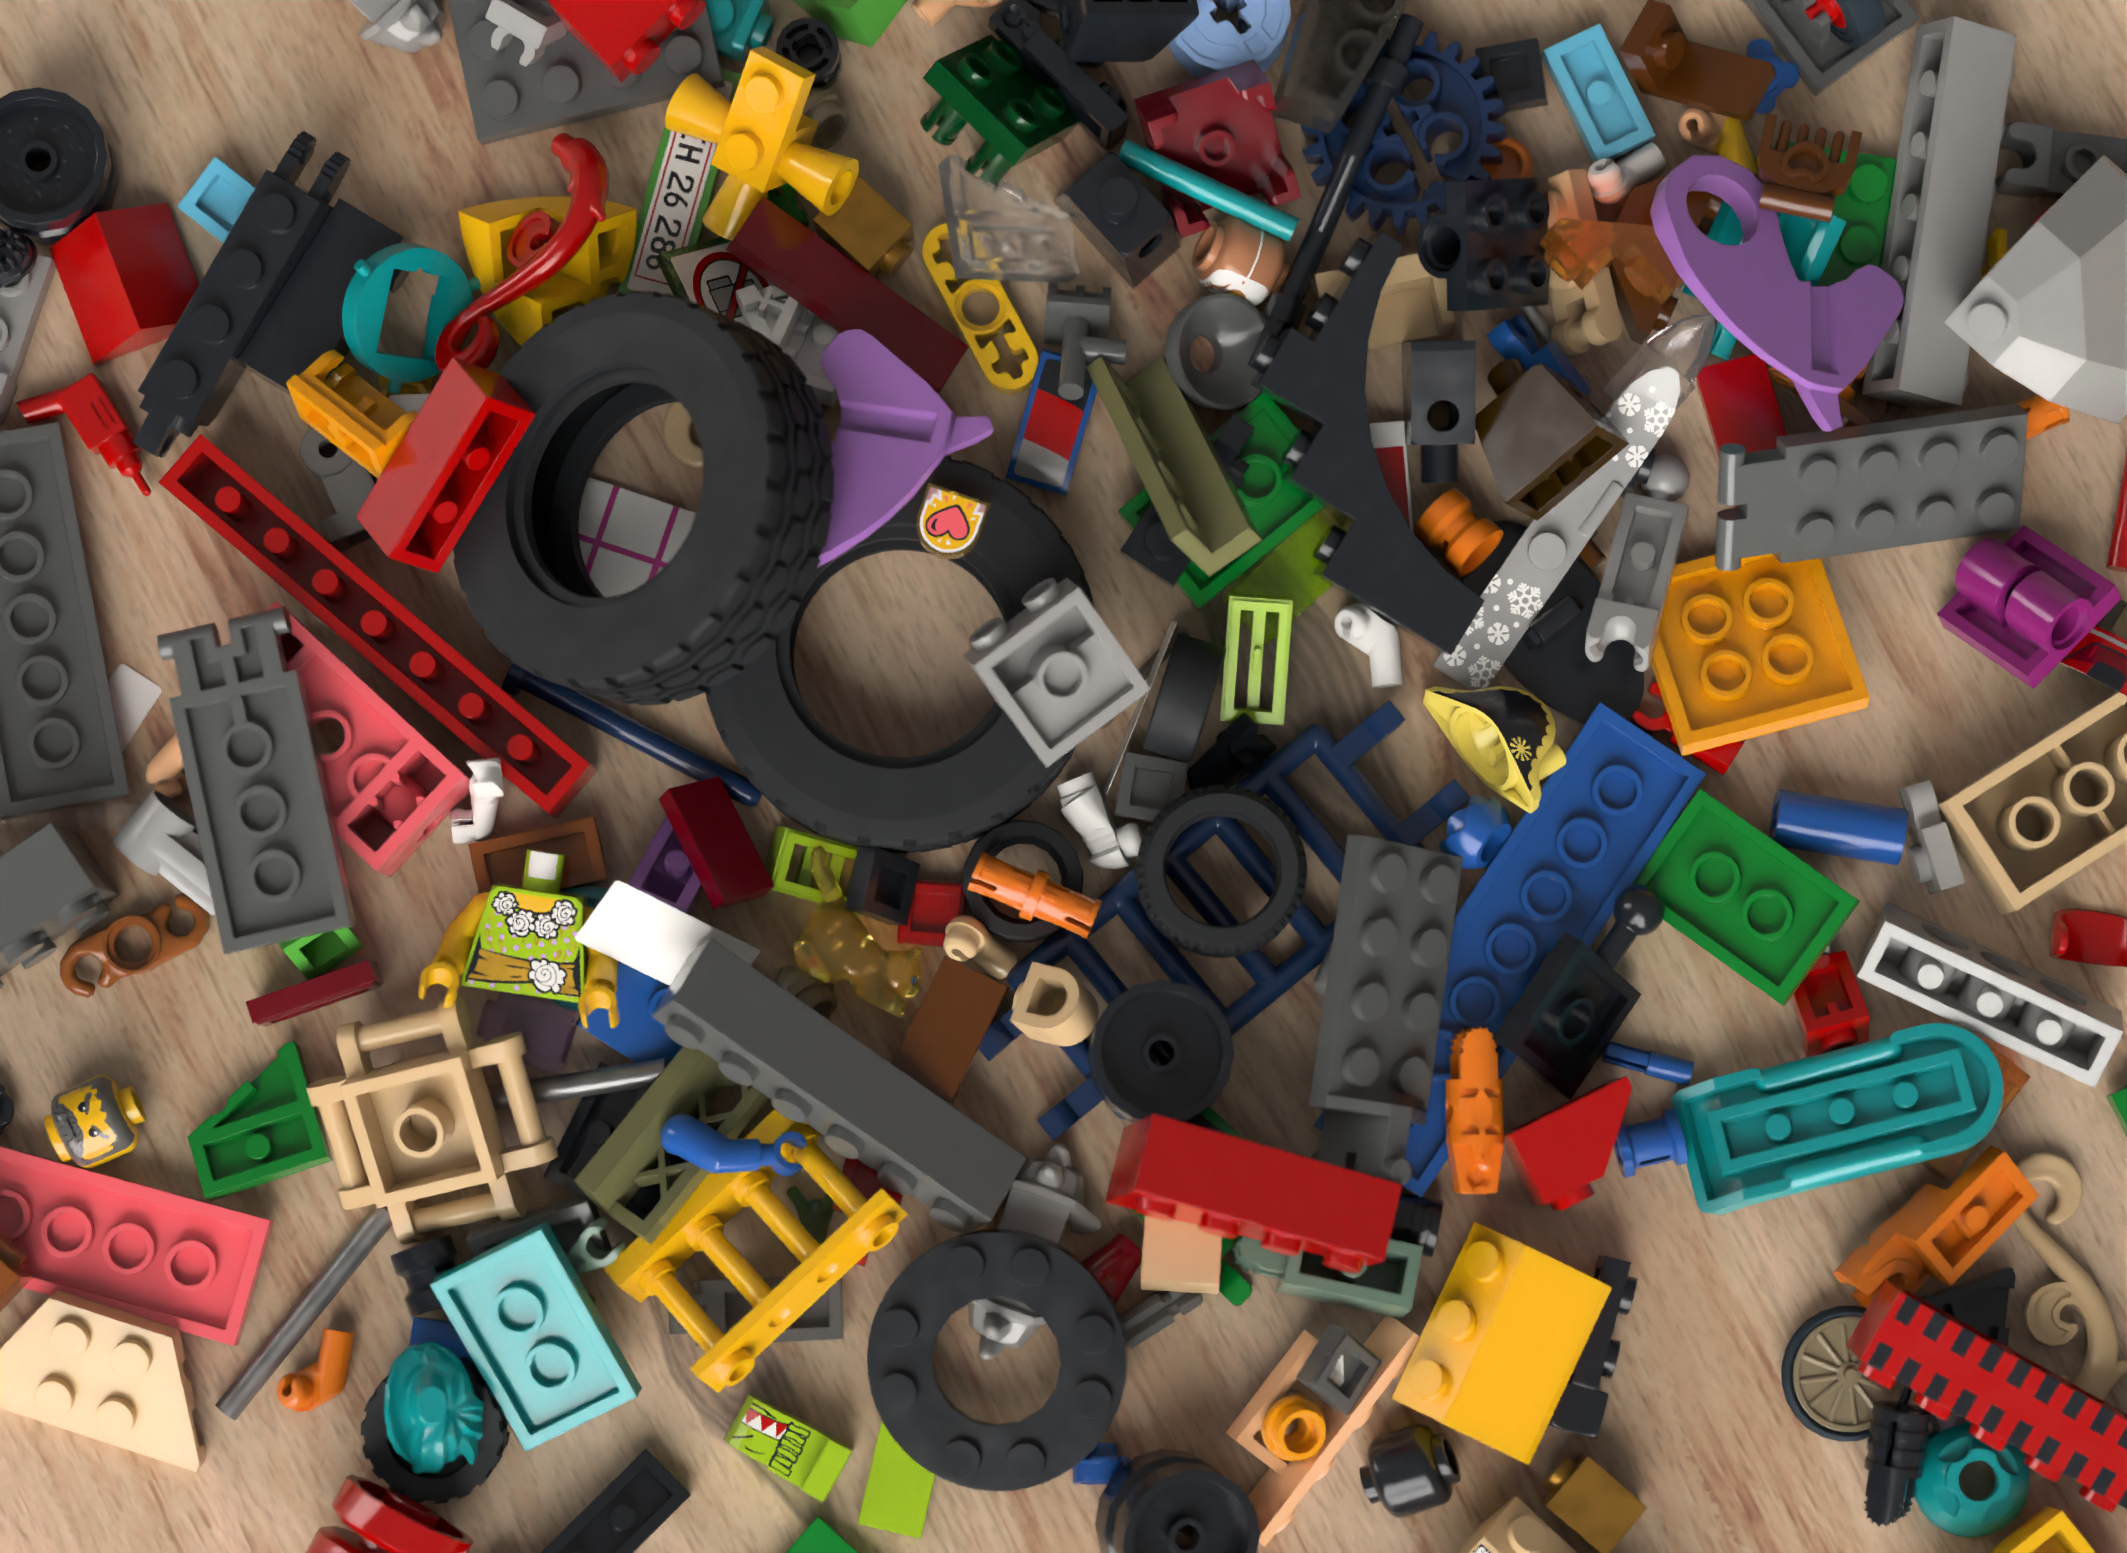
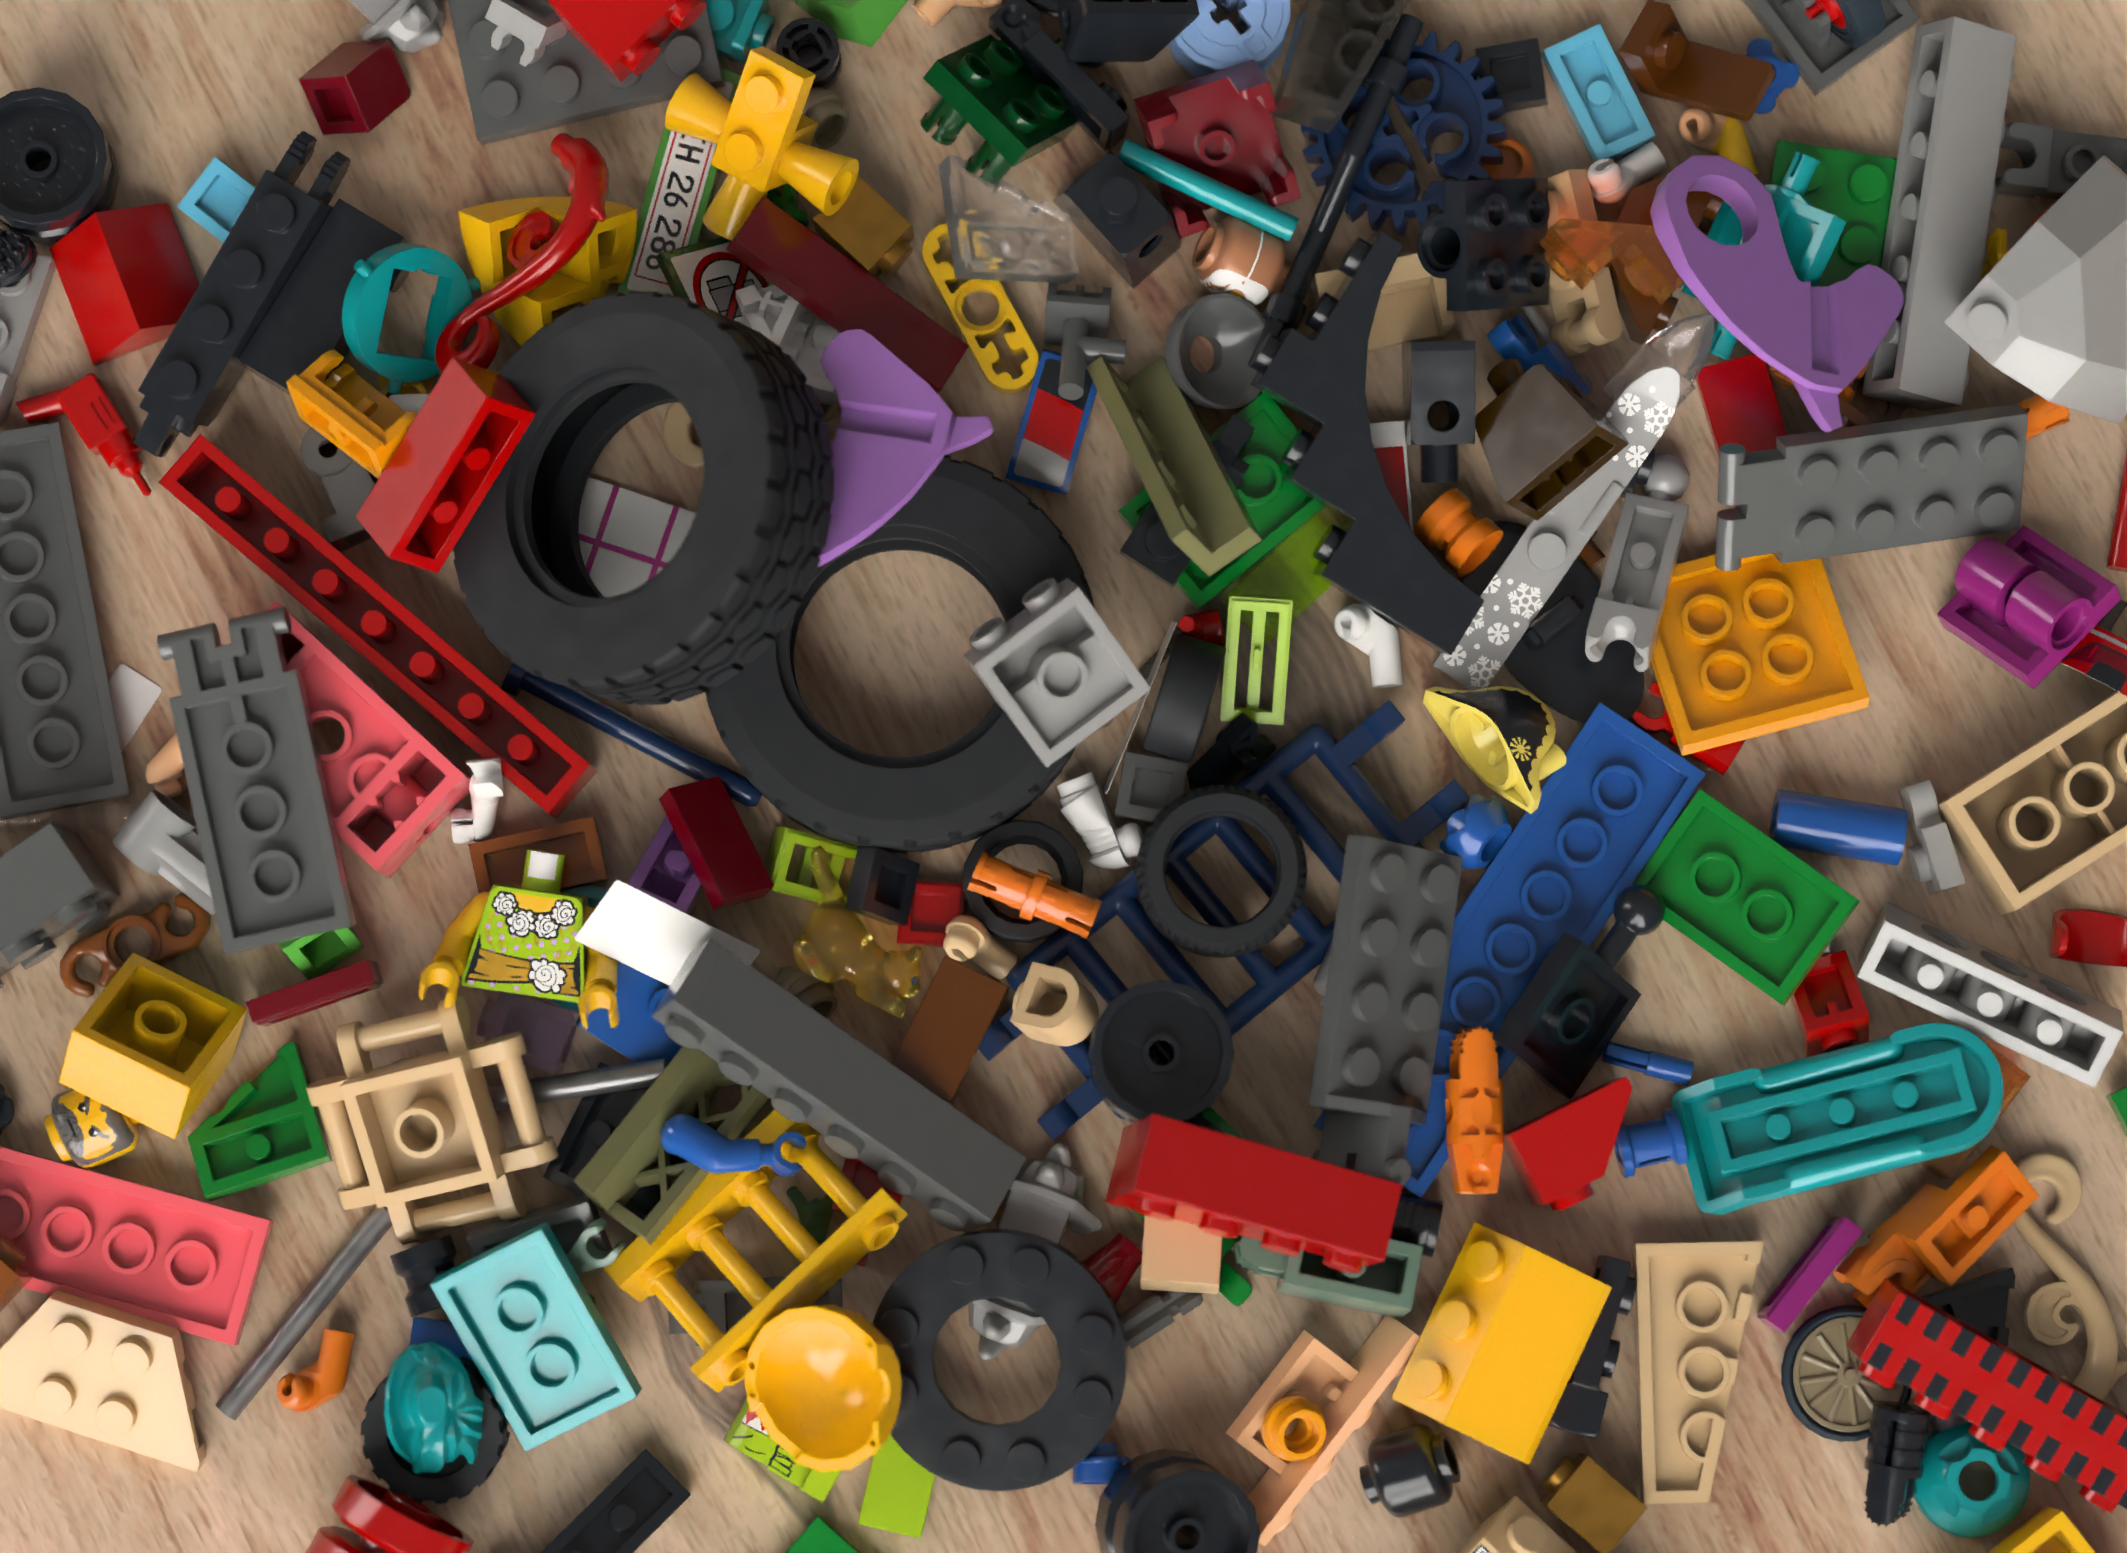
(152, 1045): none -> yellow brick
(355, 87): none -> dark red panel
(824, 1385): none -> yellow cylinder
(950, 522): tile -> none
(1204, 626): none -> red hand
(1338, 1369): dark grey tile -> none
(1688, 1344): none -> tan wing
(1803, 177): reddish brown piece -> none
(1809, 1273): none -> magenta tile

